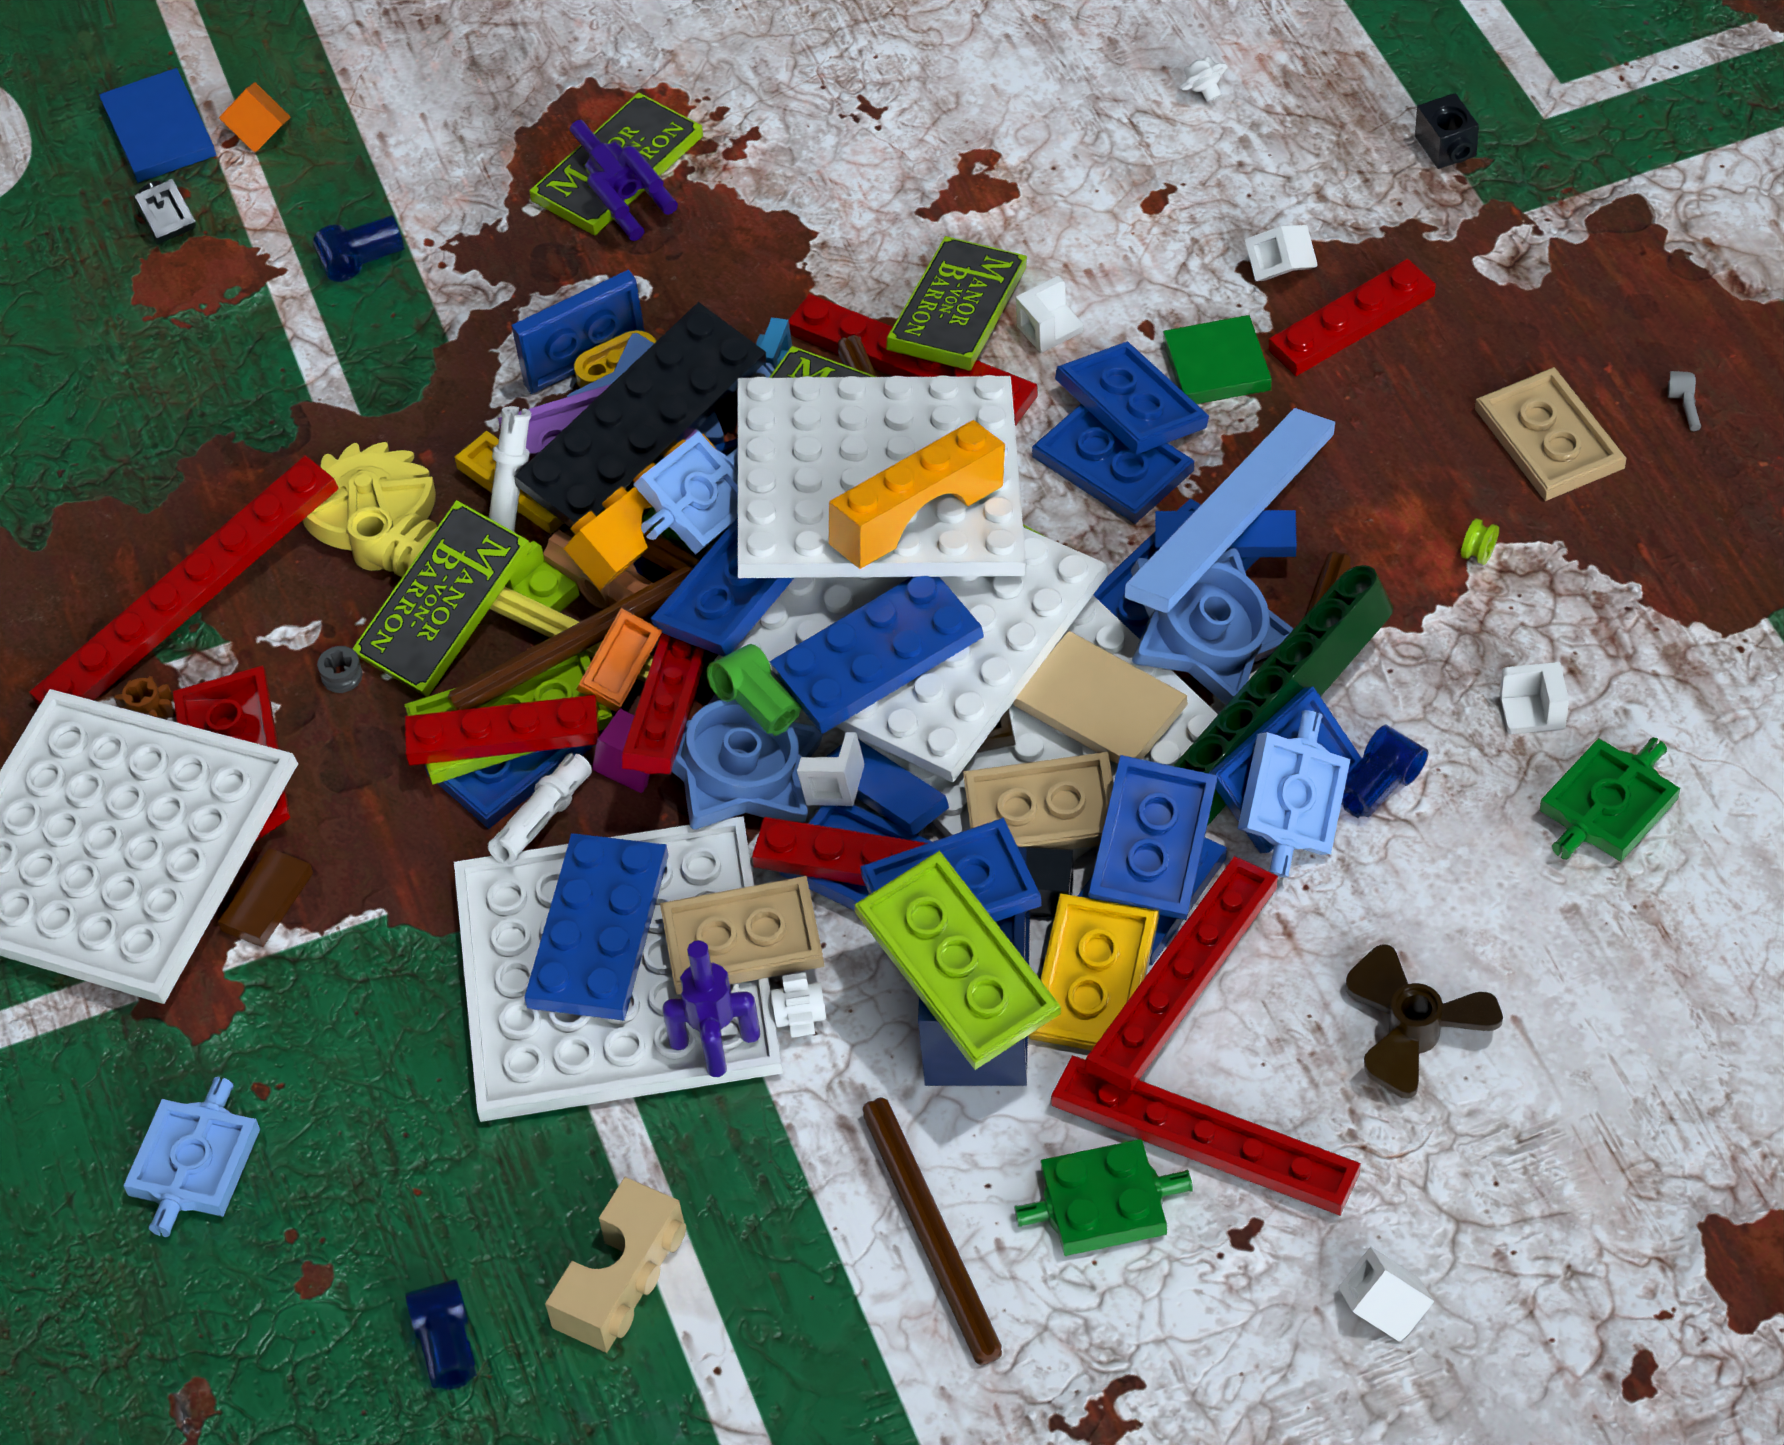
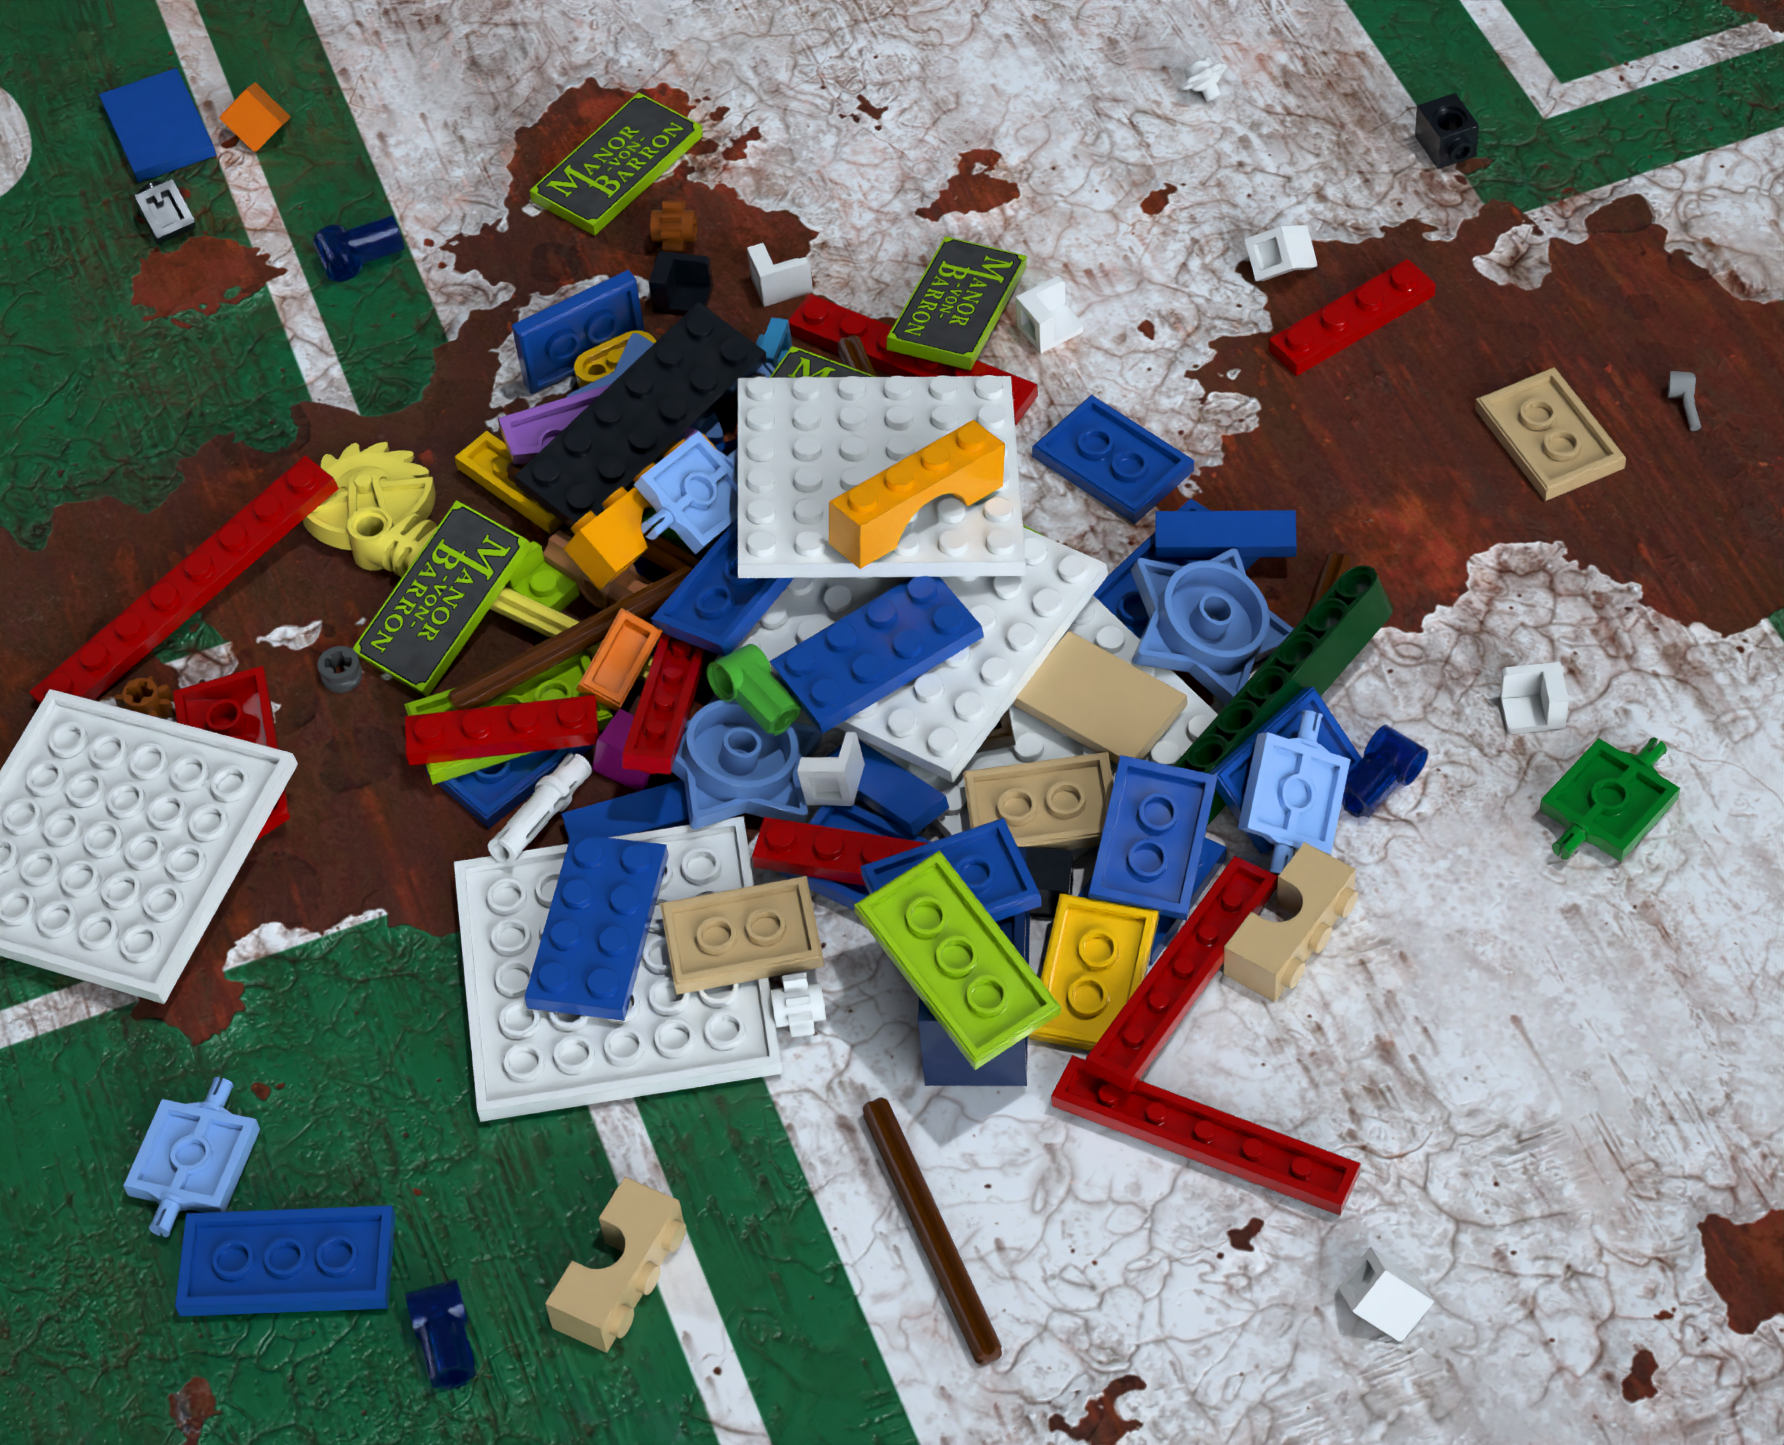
(265, 897): reddish brown tile -> none
(286, 1261): none -> blue plate
(509, 457): white pin -> none
(618, 175): dark purple plant -> none
(632, 813): none -> blue tile
(673, 226): none -> dark orange gear
(680, 282): none -> black panel
(708, 1008): dark purple plant -> none
(781, 280): none -> white panel
(1103, 1197): green plate -> none
(1131, 397): blue tile -> none
(1217, 359): green tile -> none
(1229, 511): light blue tile -> none
(1274, 954): none -> tan arch
(1382, 984): dark brown piece -> none
(1480, 541): lime bush -> none

